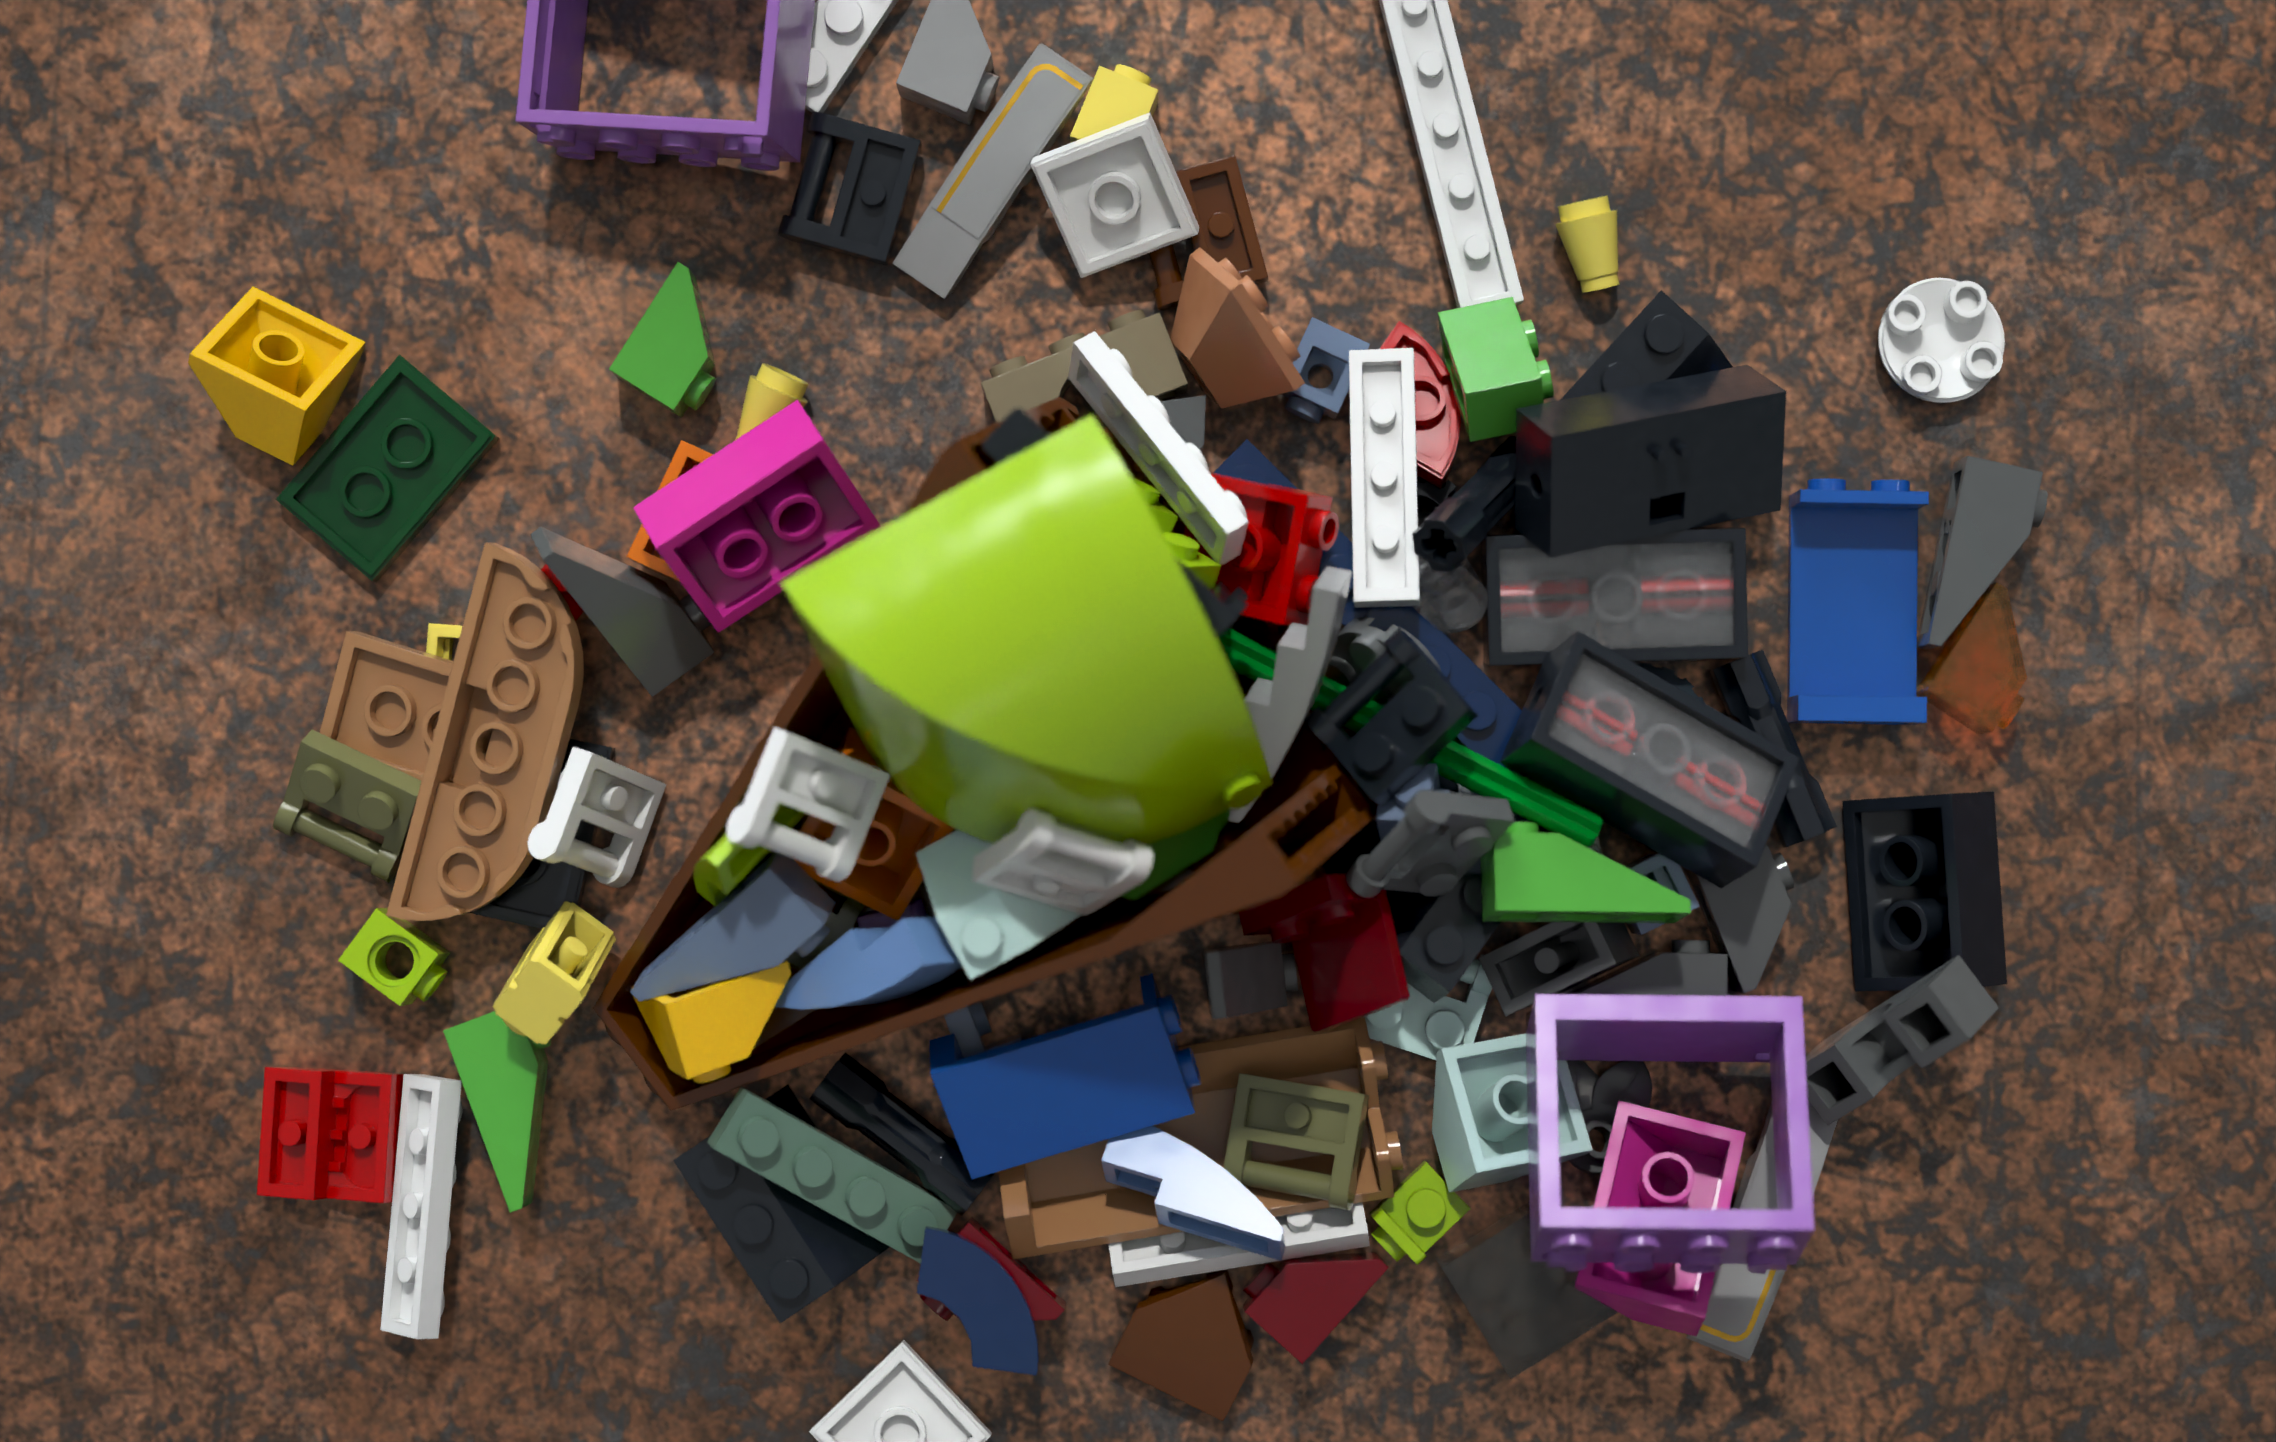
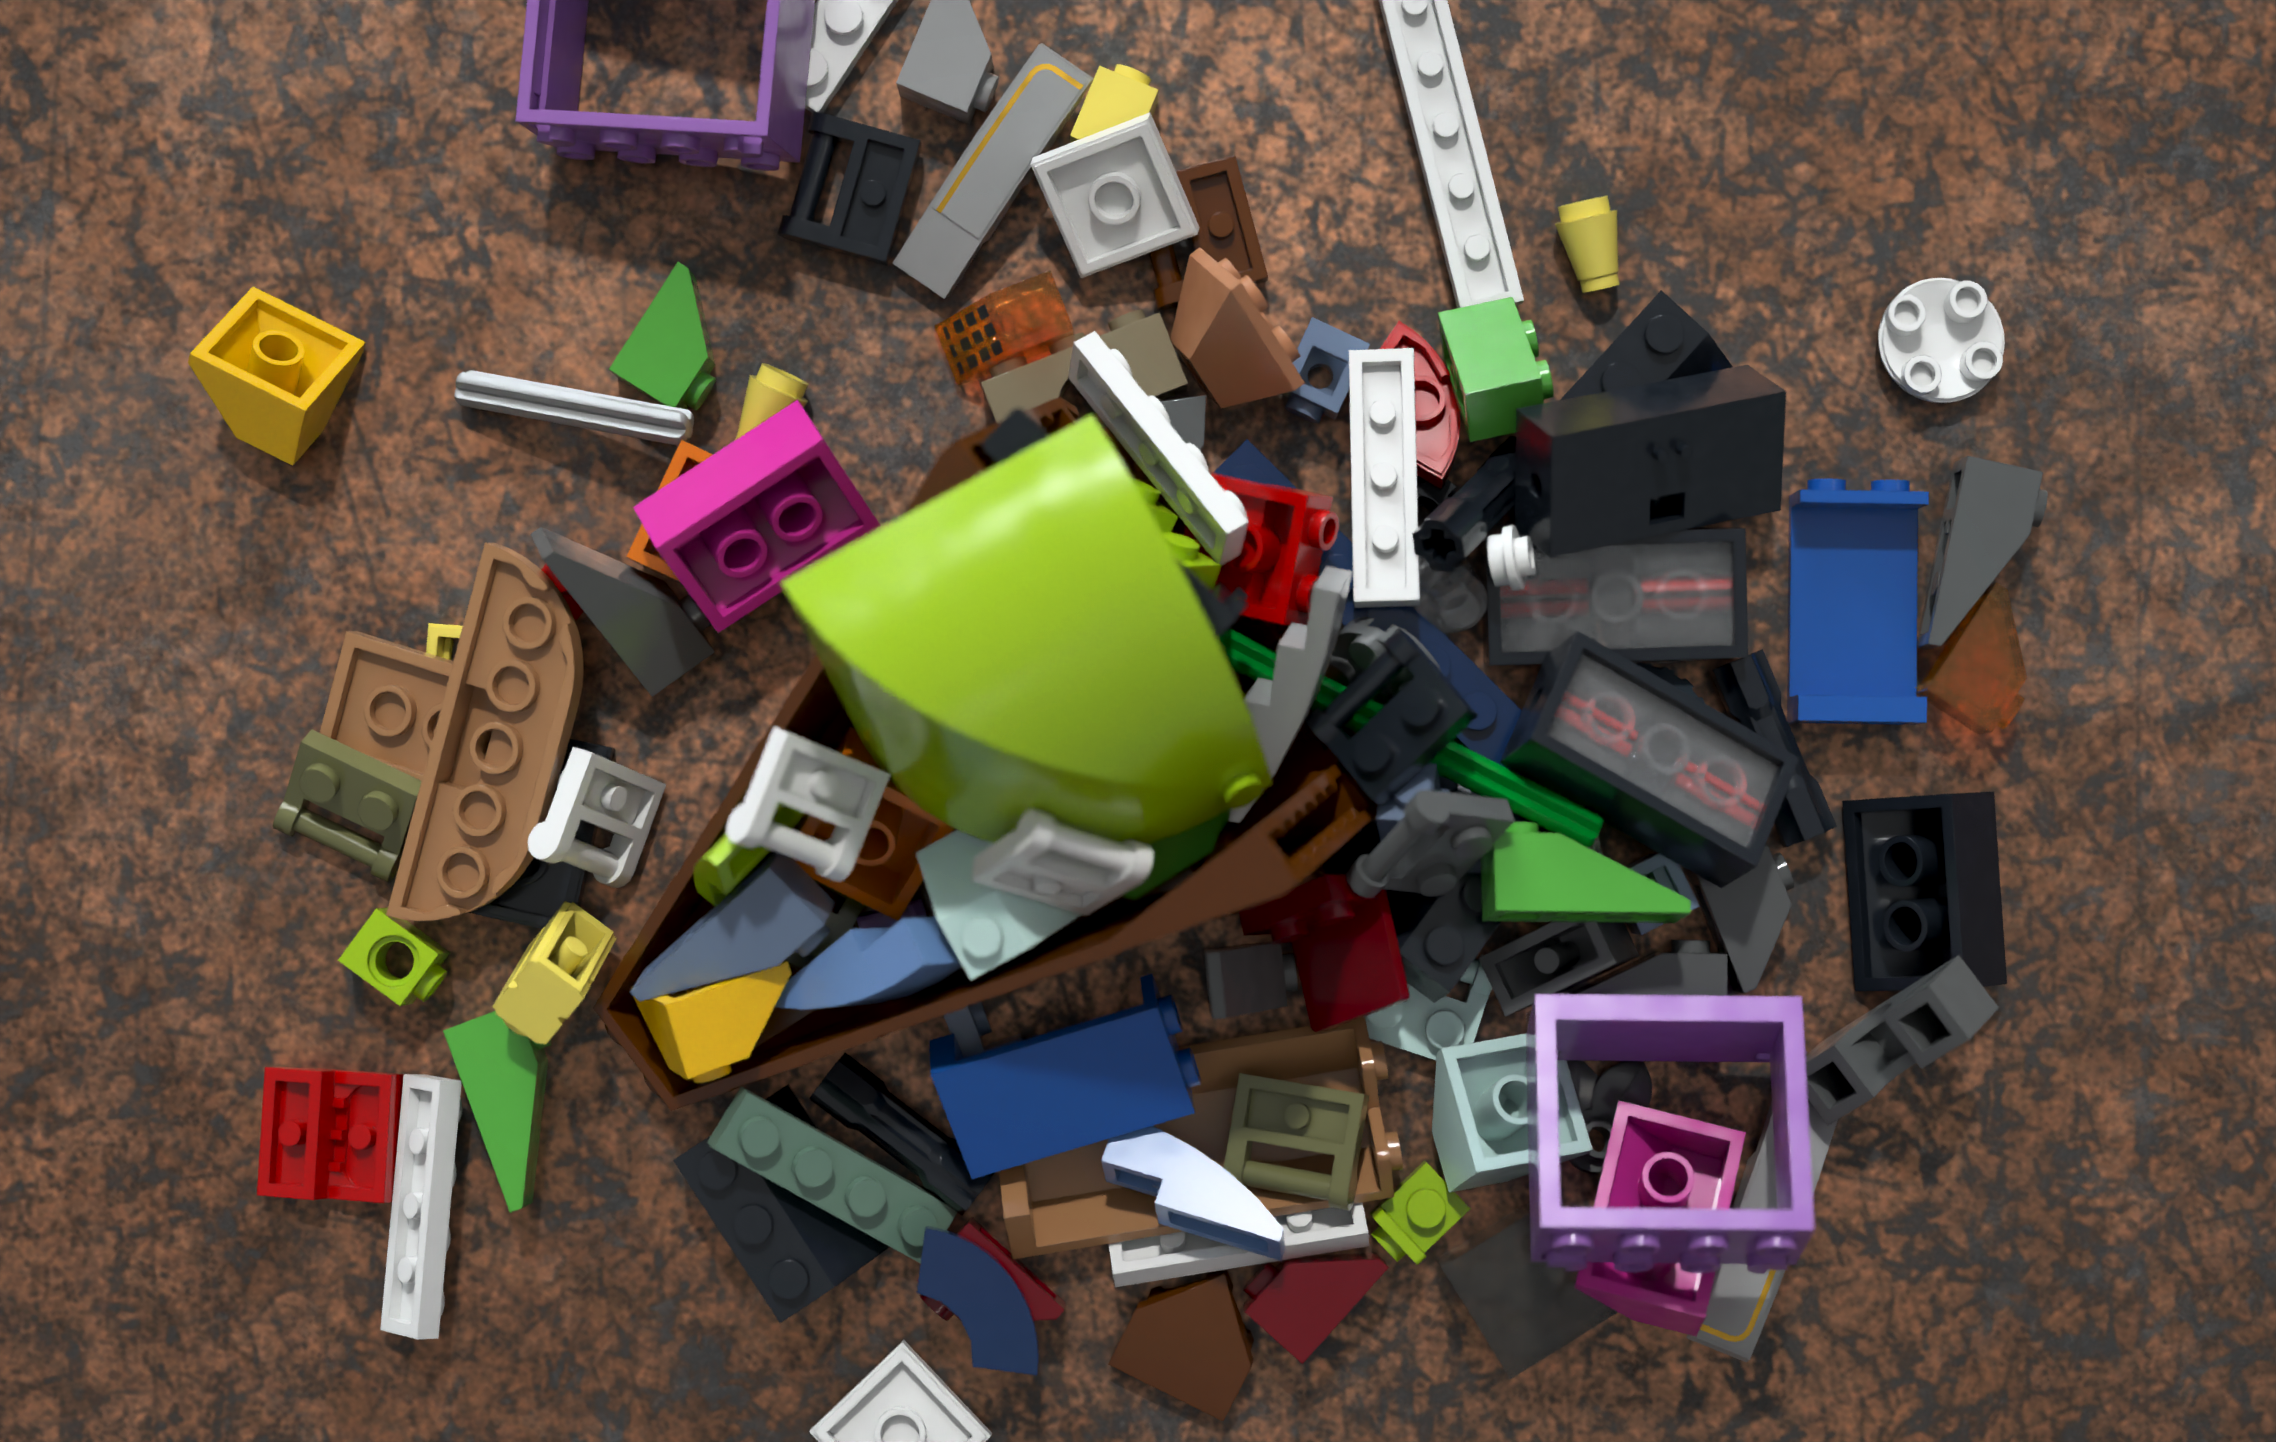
(387, 468): dark green tile -> none
(574, 407): none -> light grey axle
(1004, 326): none -> clear orange slope
(1510, 558): none -> white plate

